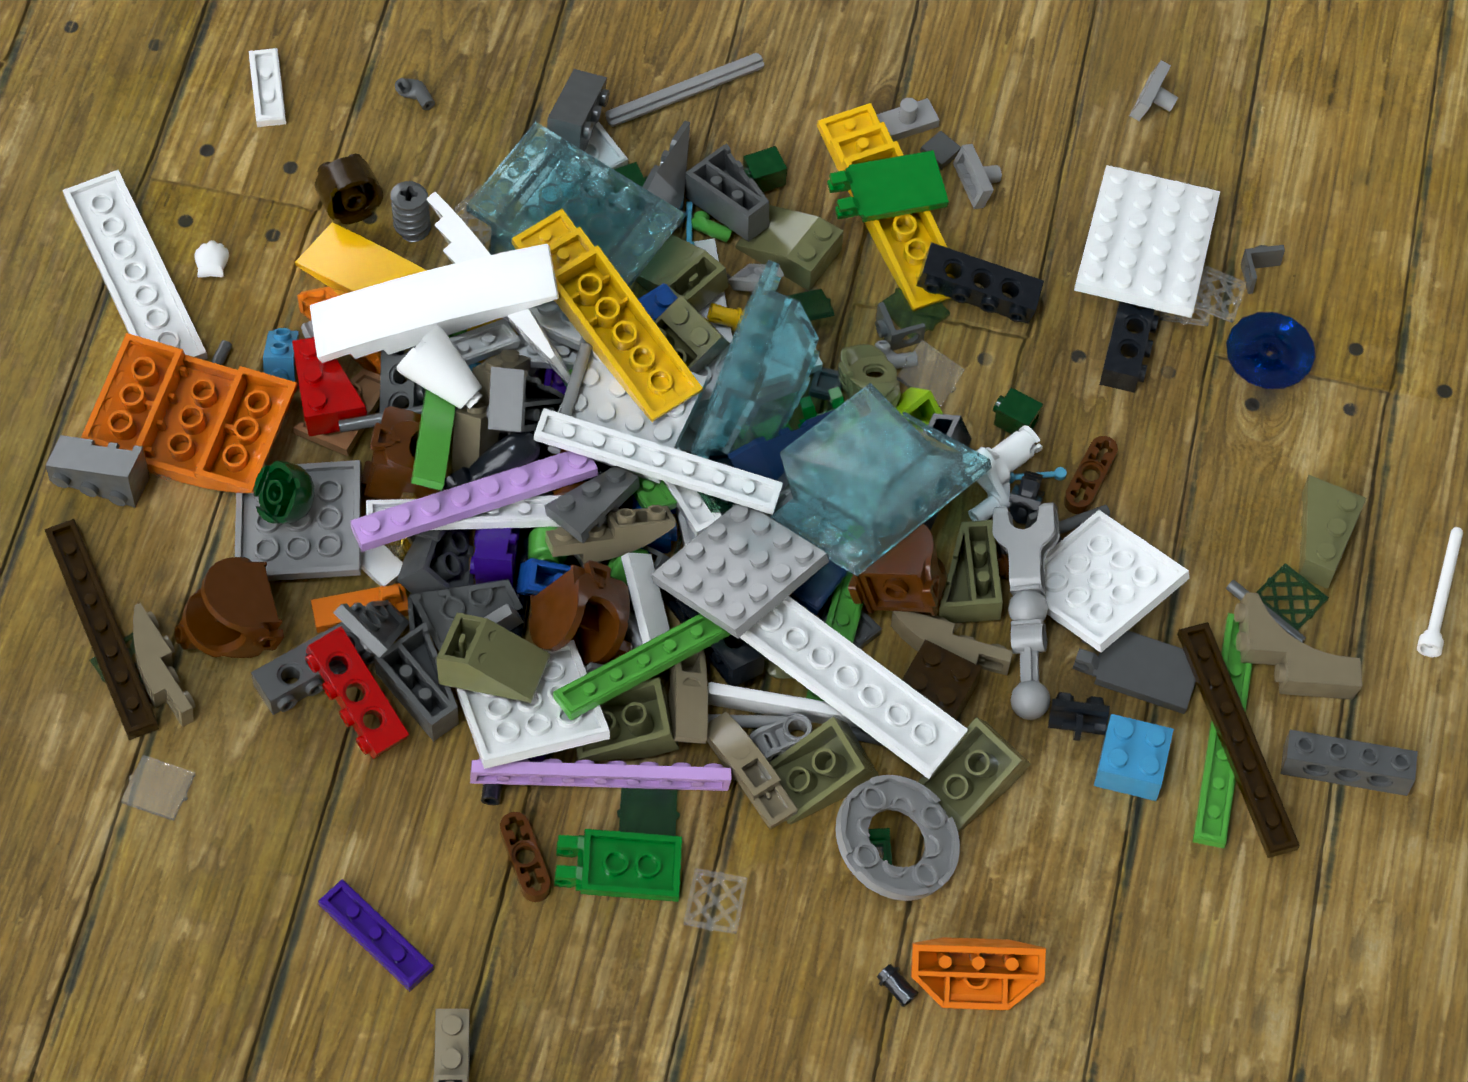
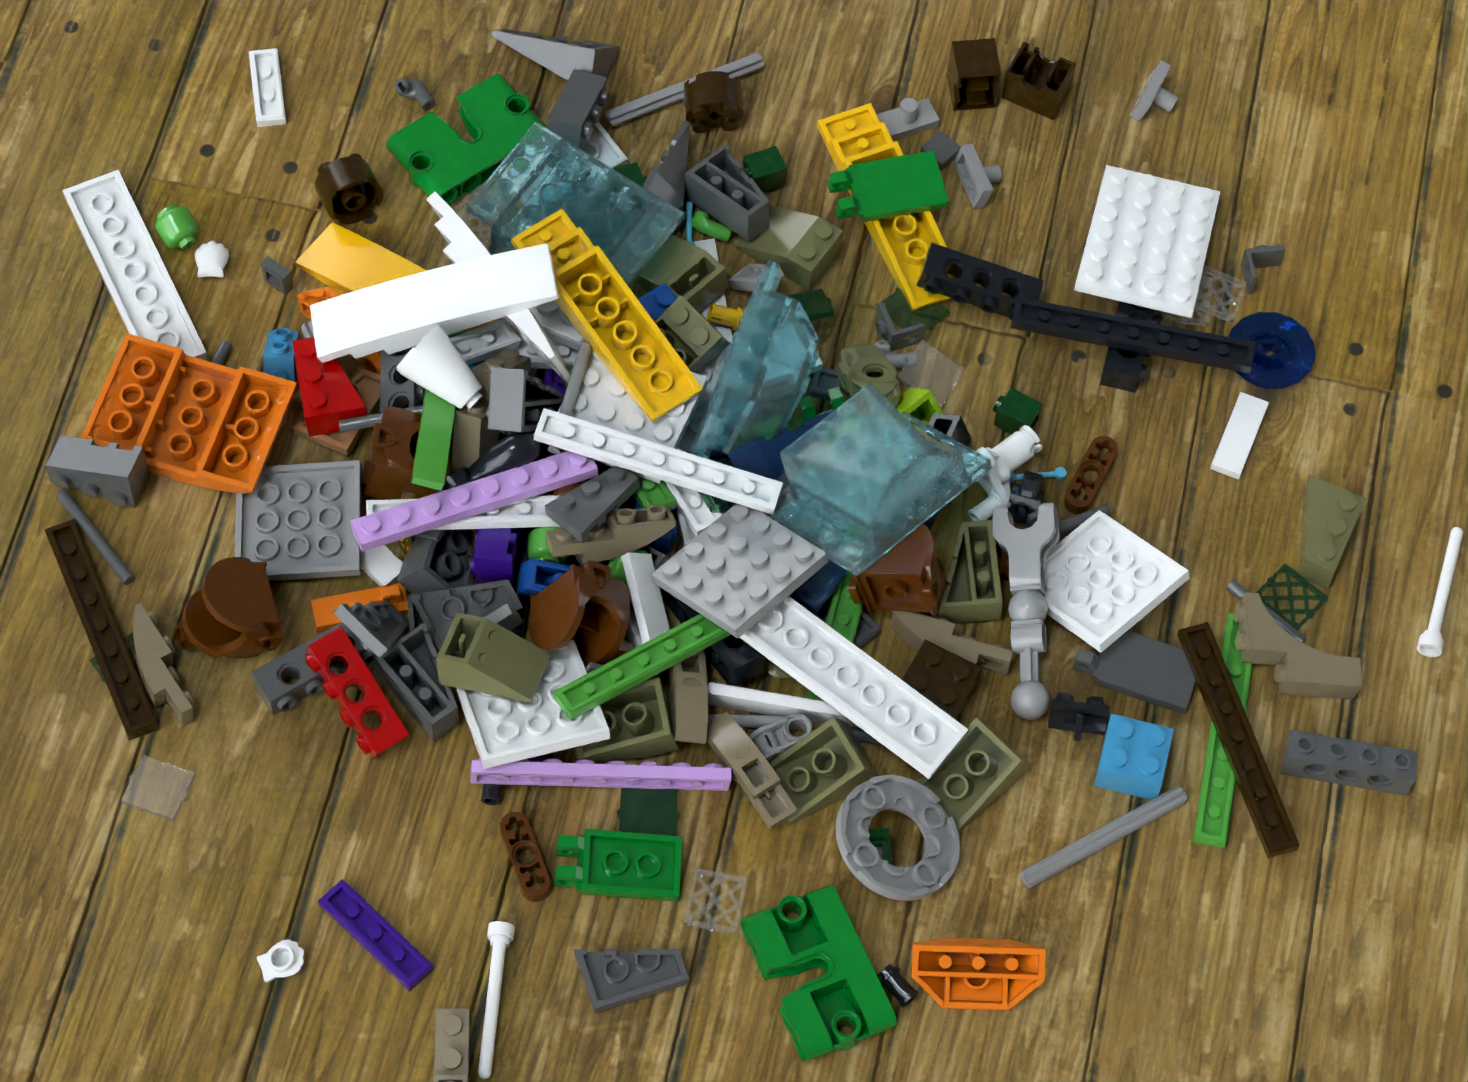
(95, 536): none -> dark grey bar
(177, 227): none -> bright green head
(276, 275): none -> dark grey tile
(281, 960): none -> white animal
(283, 492): dark green cylinder -> none
(410, 211): dark grey piece -> none
(456, 165): none -> green connector
(500, 936): none -> white piece
(559, 55): none -> wedge
(624, 977): none -> dark grey wing
(713, 102): none -> dark brown brick
(828, 941): none -> green connector
(973, 74): none -> dark brown piece
(1041, 82): none -> dark brown piece
(1103, 837): none -> light grey axle
(1133, 335): none -> black plate
(1239, 435): none -> white tile

